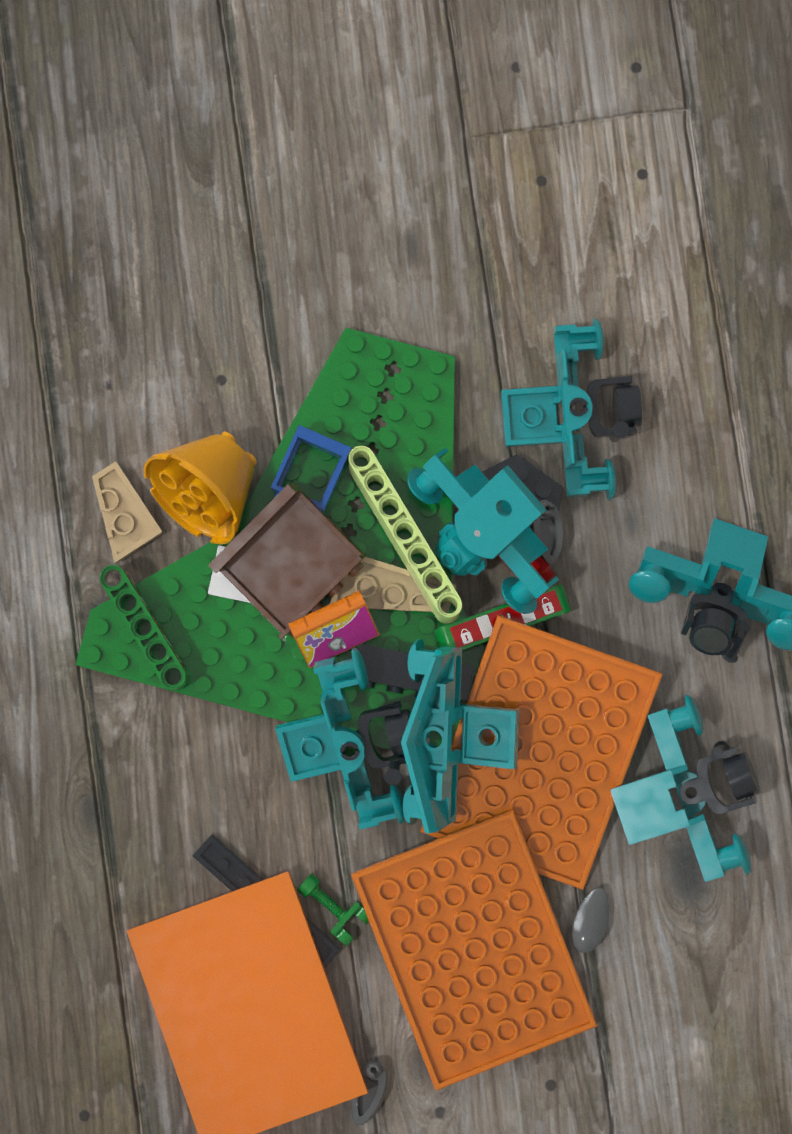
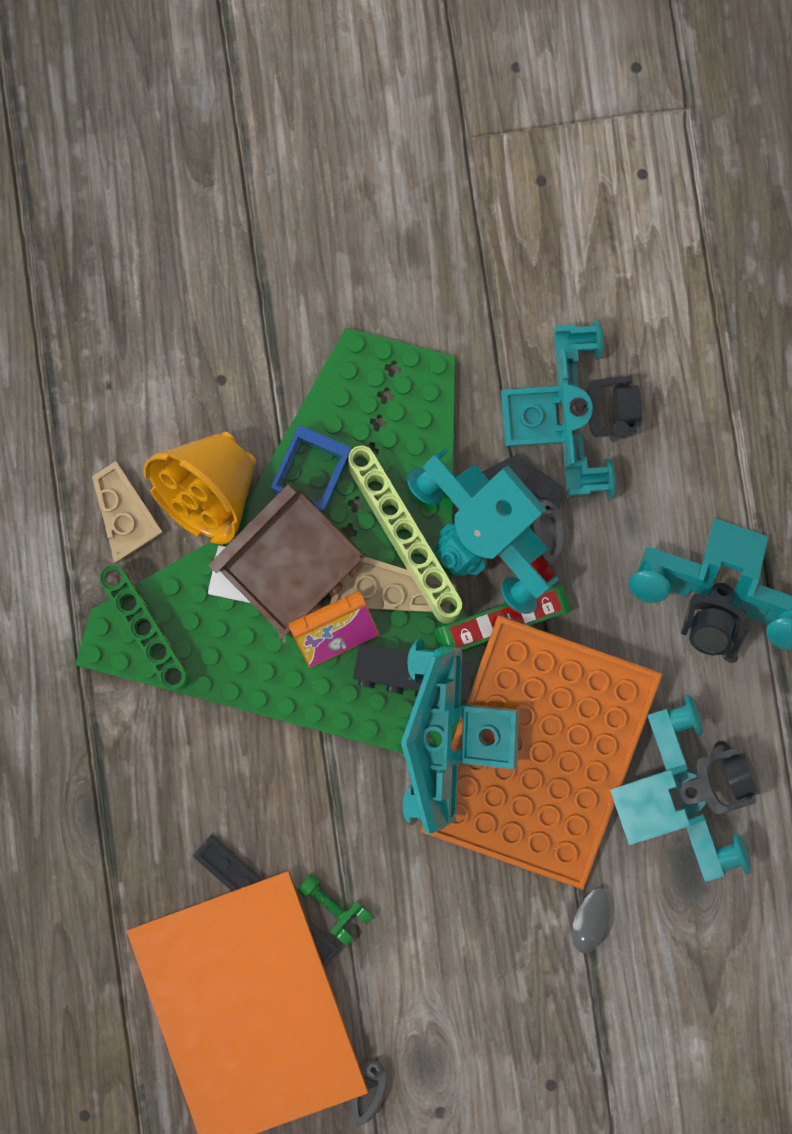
(320, 742): teal piece -> none
(474, 949): orange tile -> none

